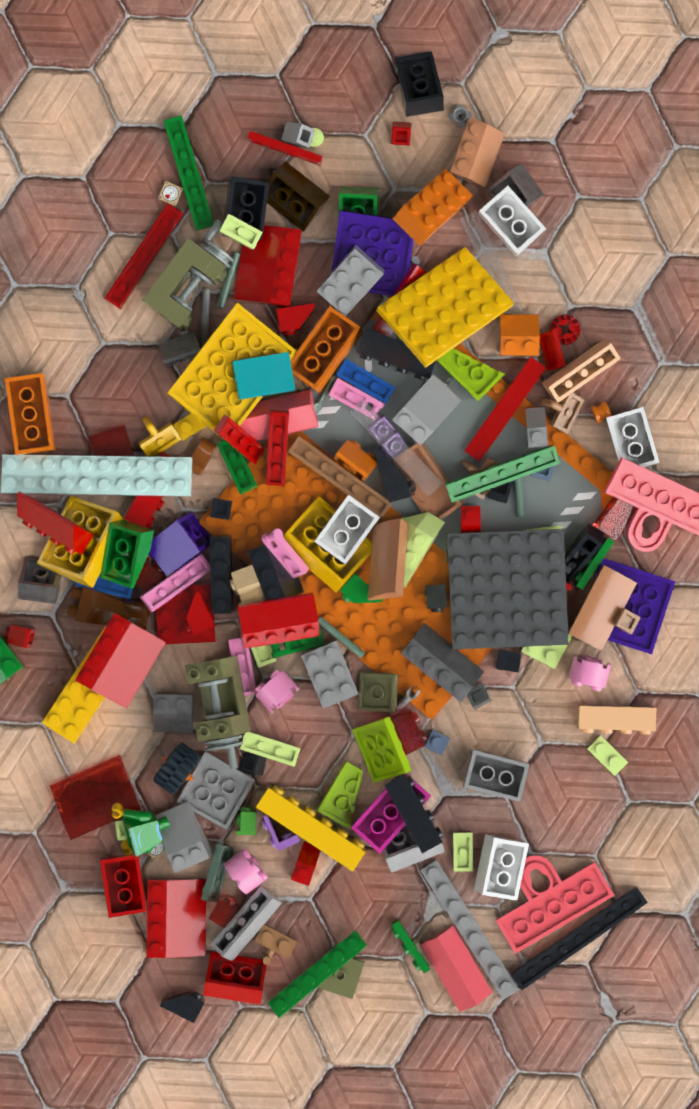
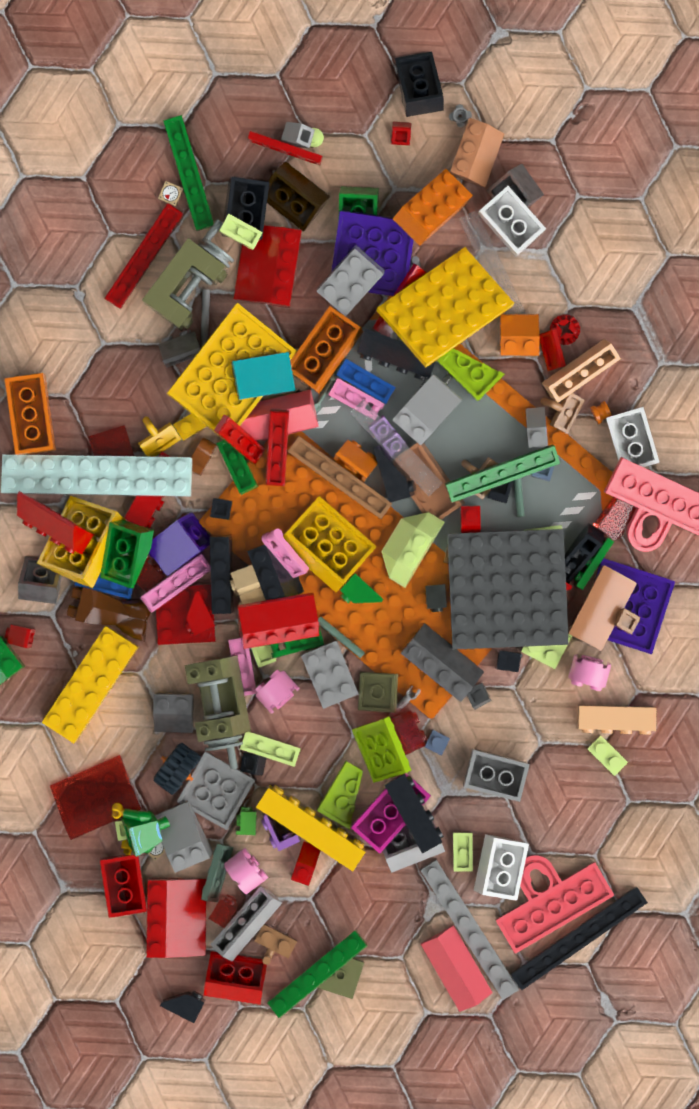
(120, 660): slope -> none
(228, 281): sand green bar -> none
(293, 318): red slope -> none
(347, 529): white slope -> none
(388, 559): nougat slope -> none
(409, 946): green plate -> none
(505, 409): red tile -> none

